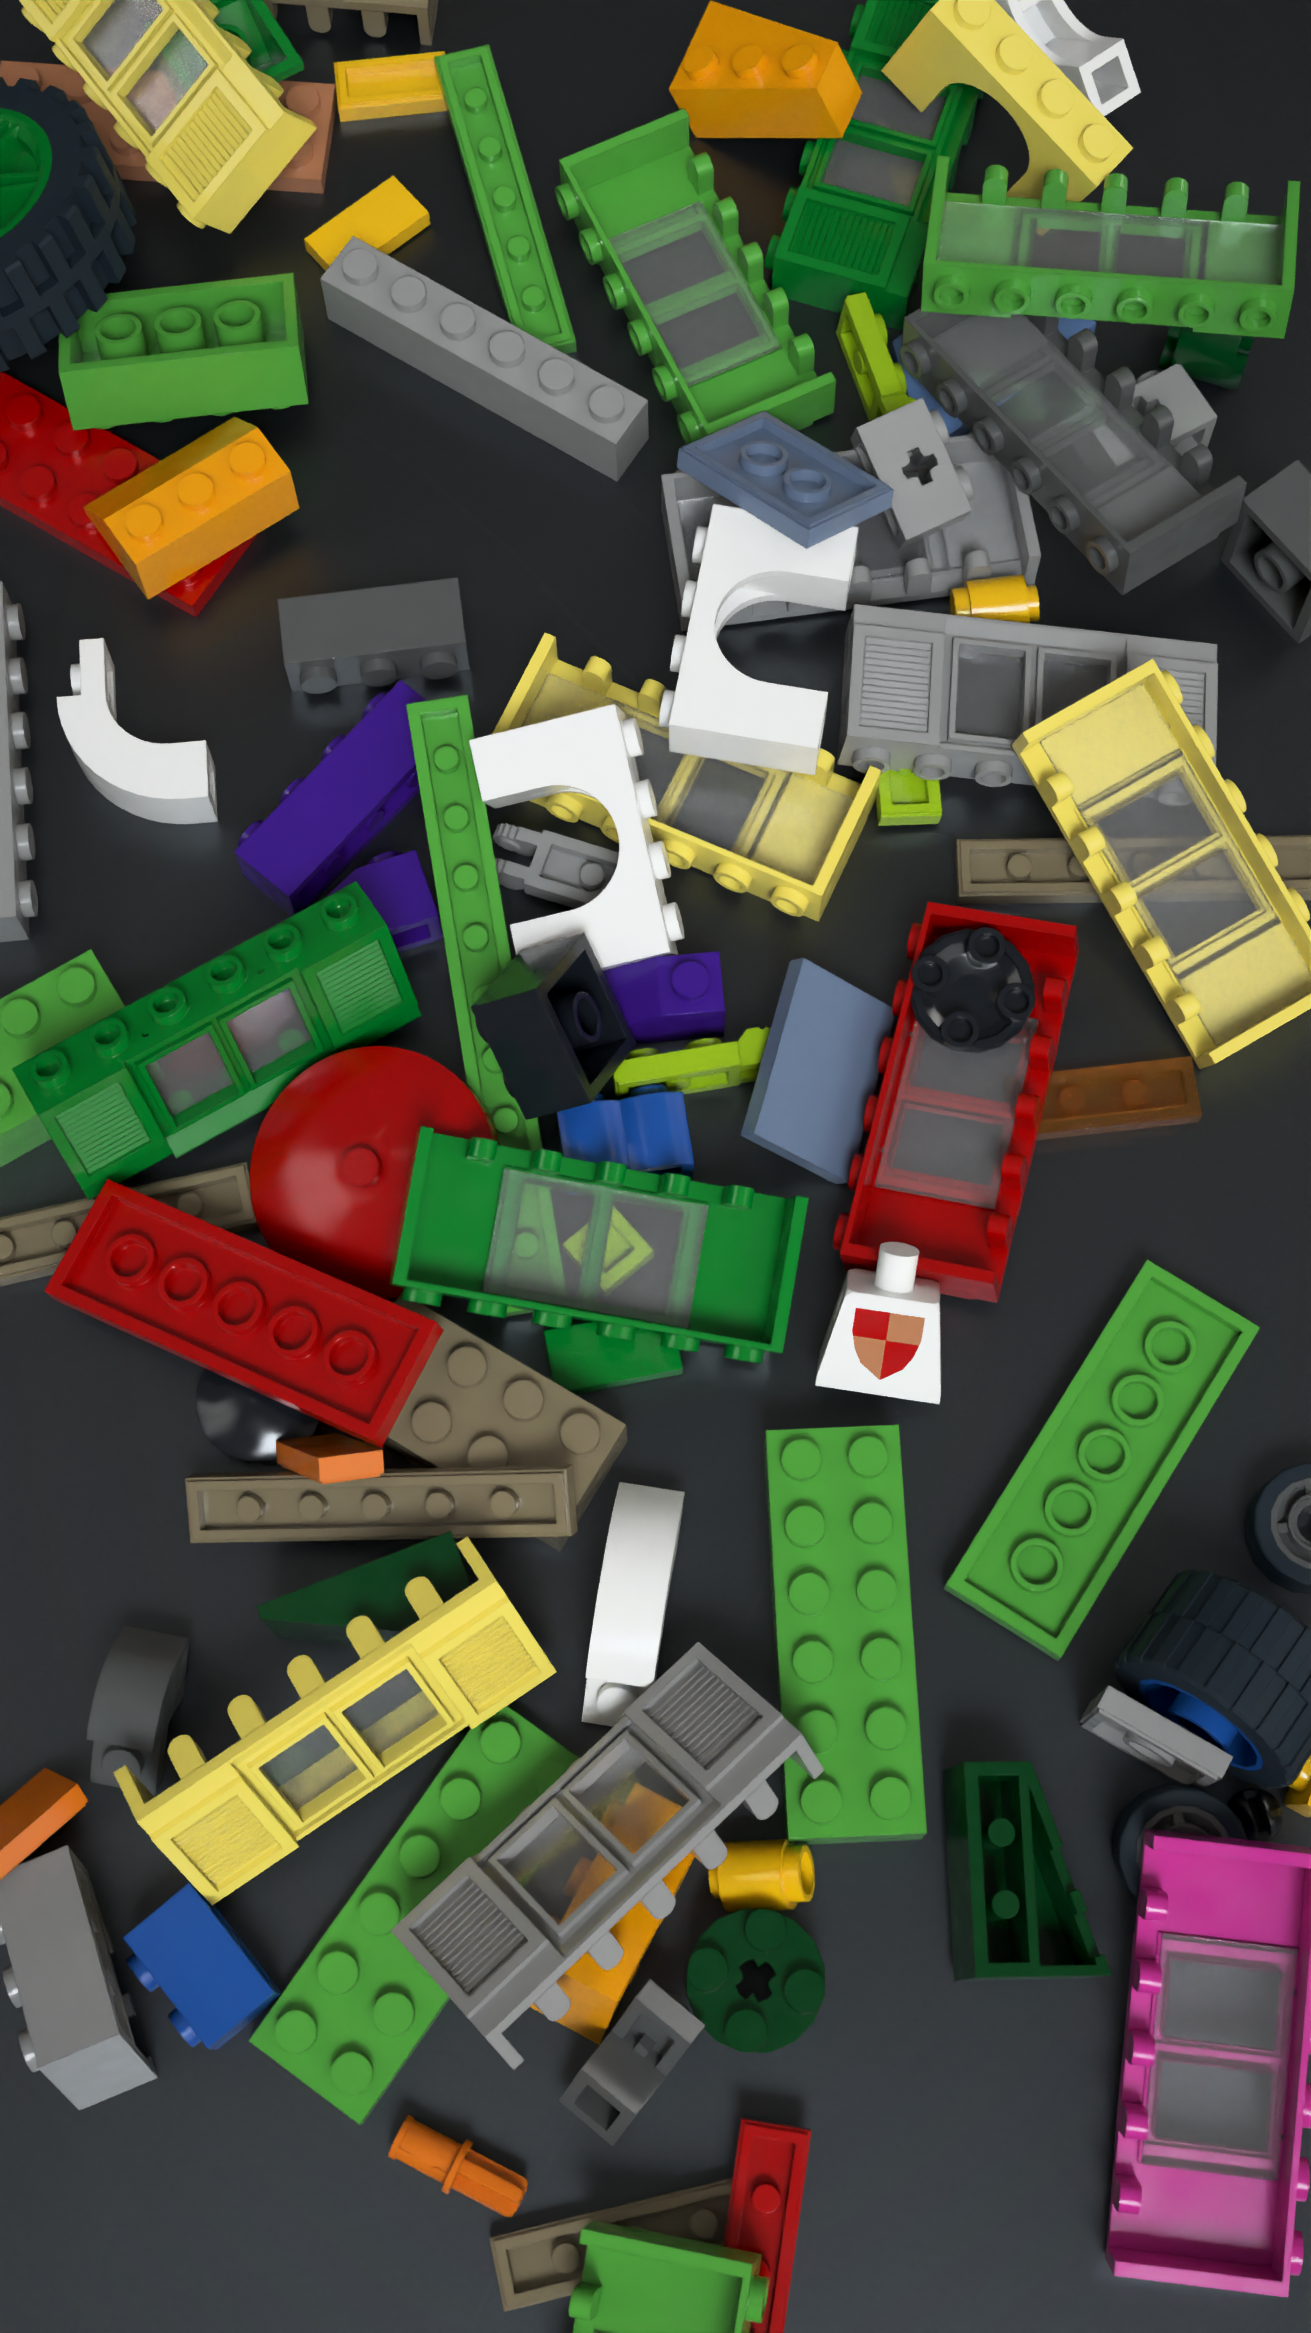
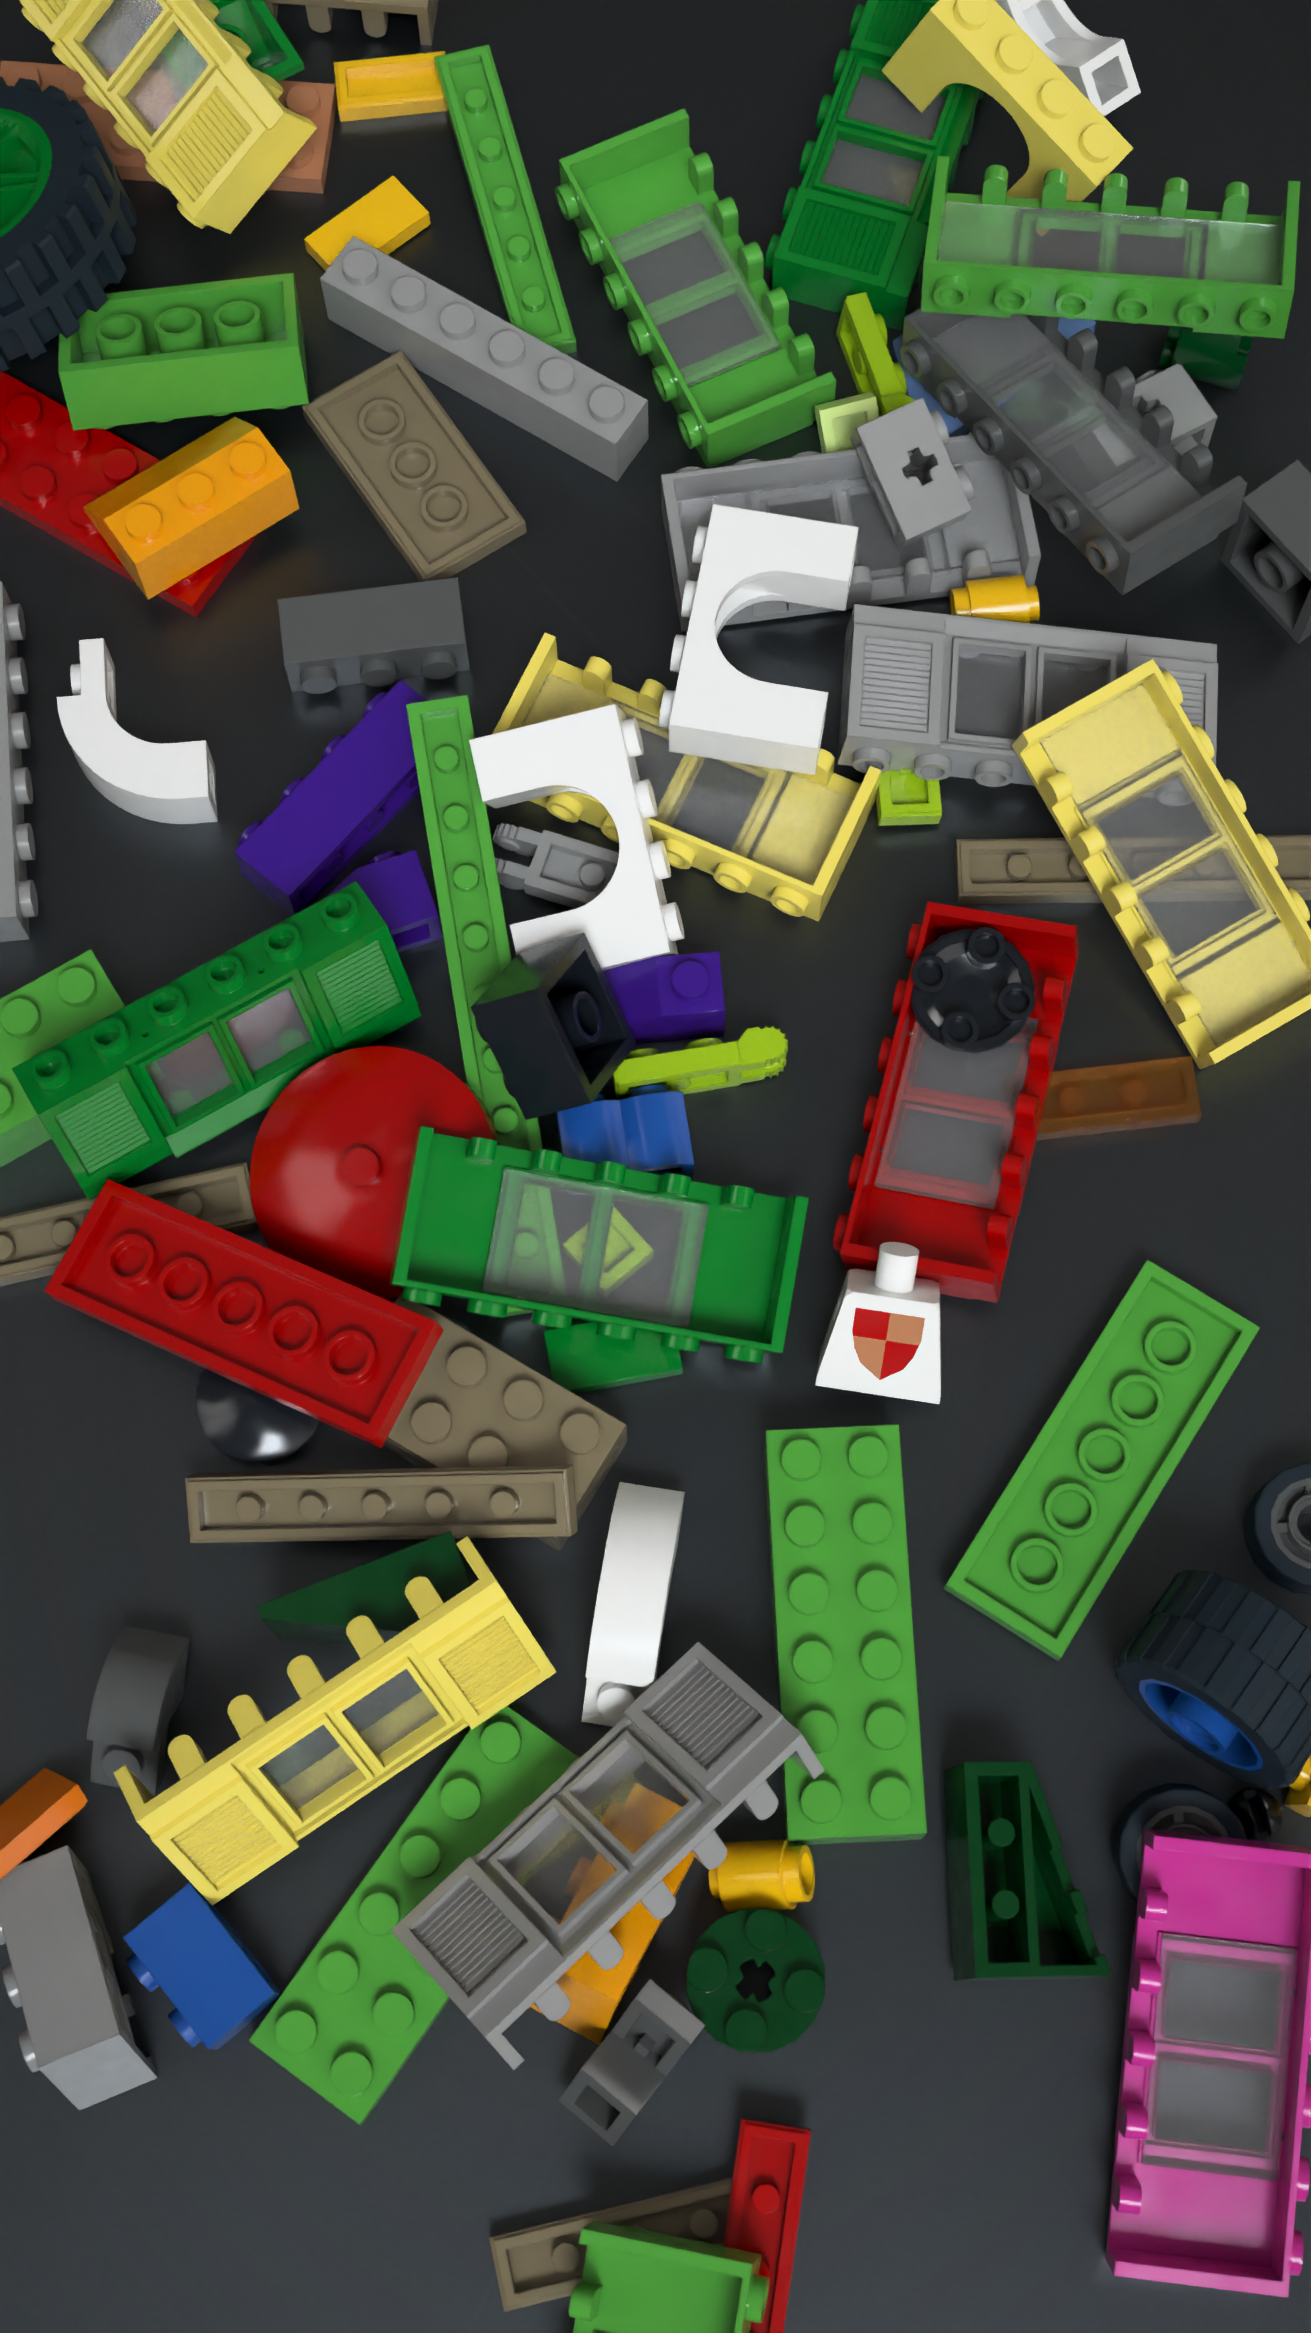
(330, 1458): orange tile -> none
(414, 469): none -> dark tan tile
(458, 2167): orange axle -> none
(763, 80): light orange wedge -> none
(785, 479): sand blue tile -> none
(817, 1071): sand blue tile -> none
(840, 418): none -> yellowish green plate
(1154, 1739): light grey tile -> none

